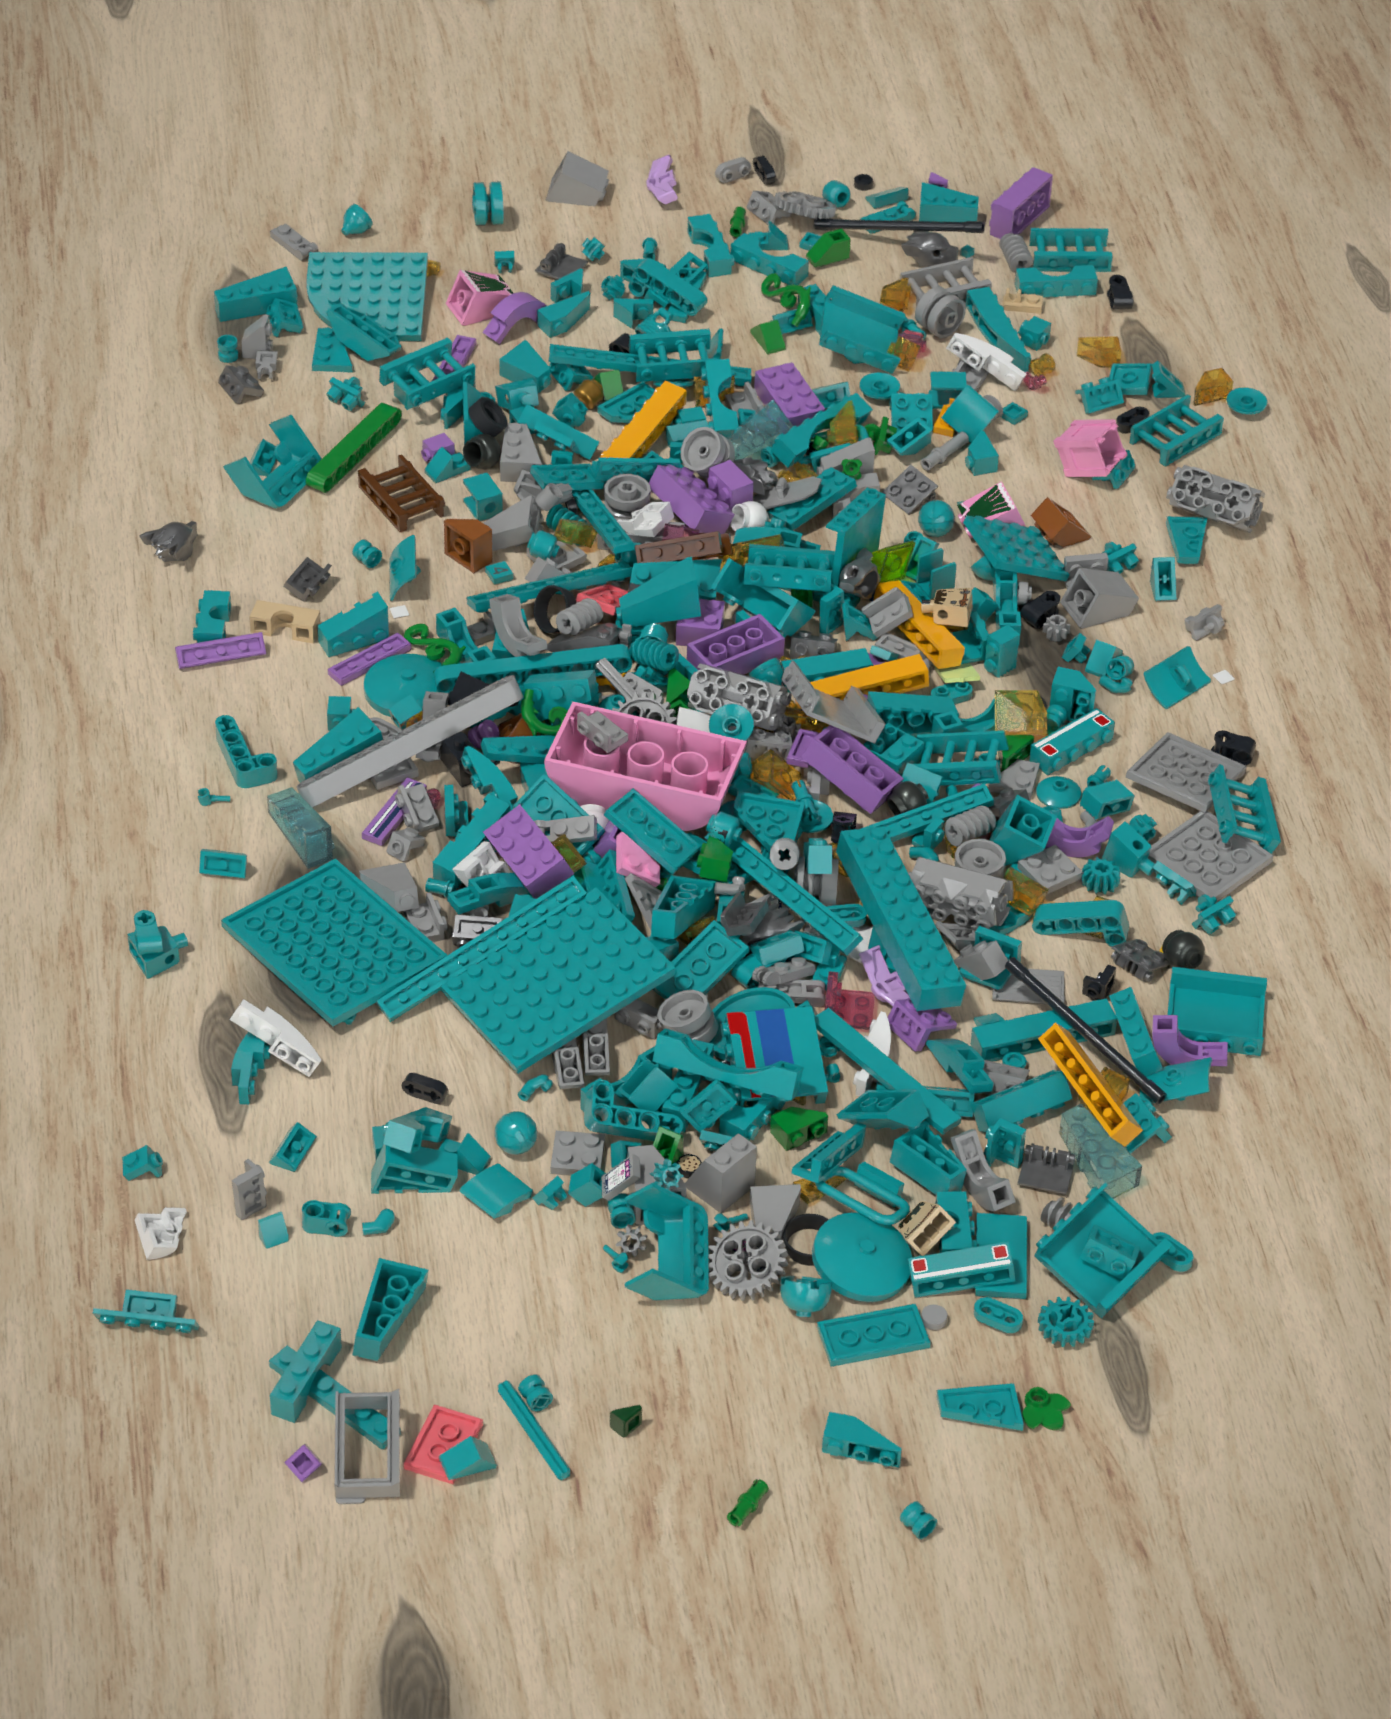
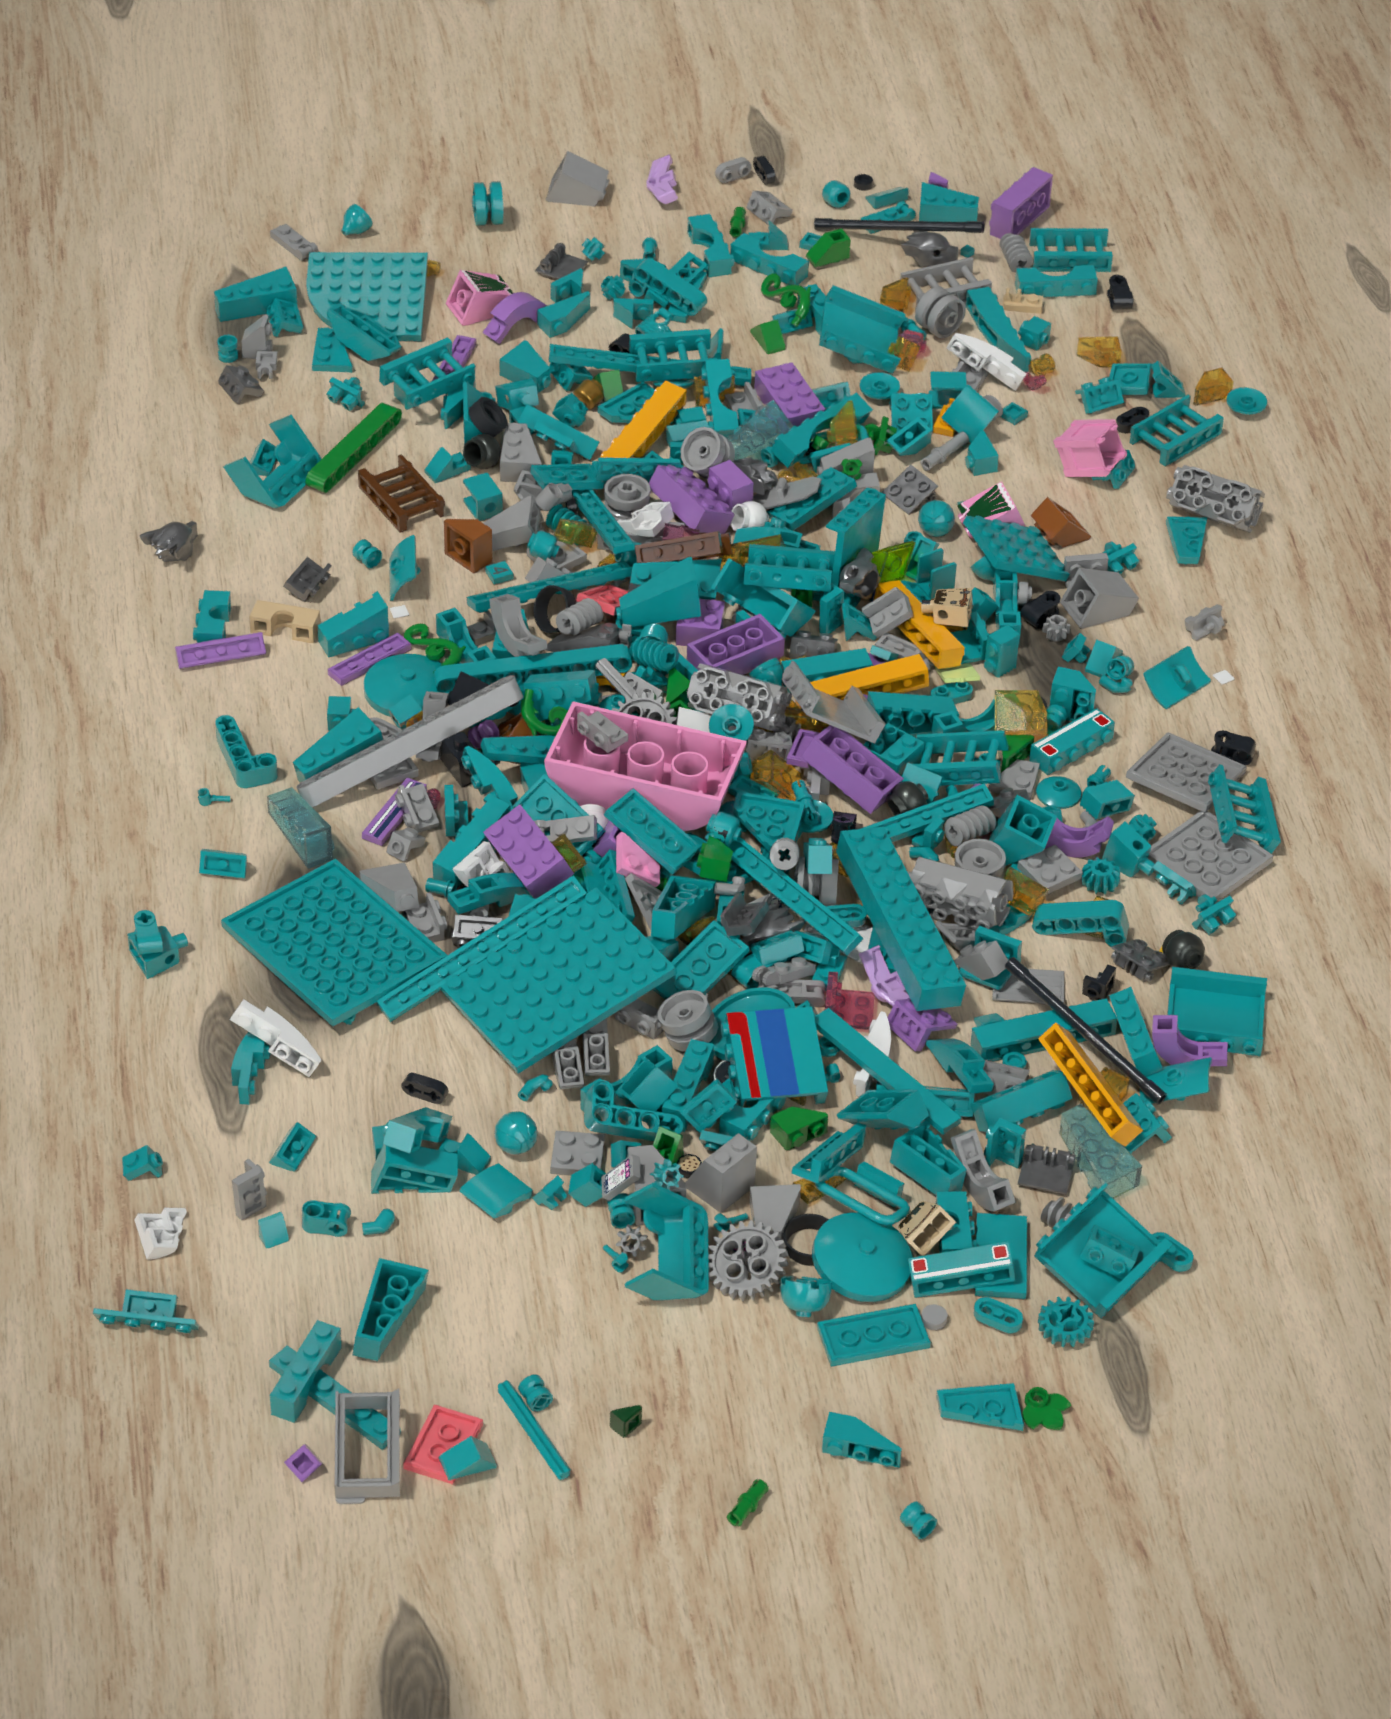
(433, 444): medium lavender brick -> none
(504, 258): teal tile -> none
(680, 1052): teal arch -> none
(805, 205): light grey gear -> none
(1163, 578): teal slope -> none

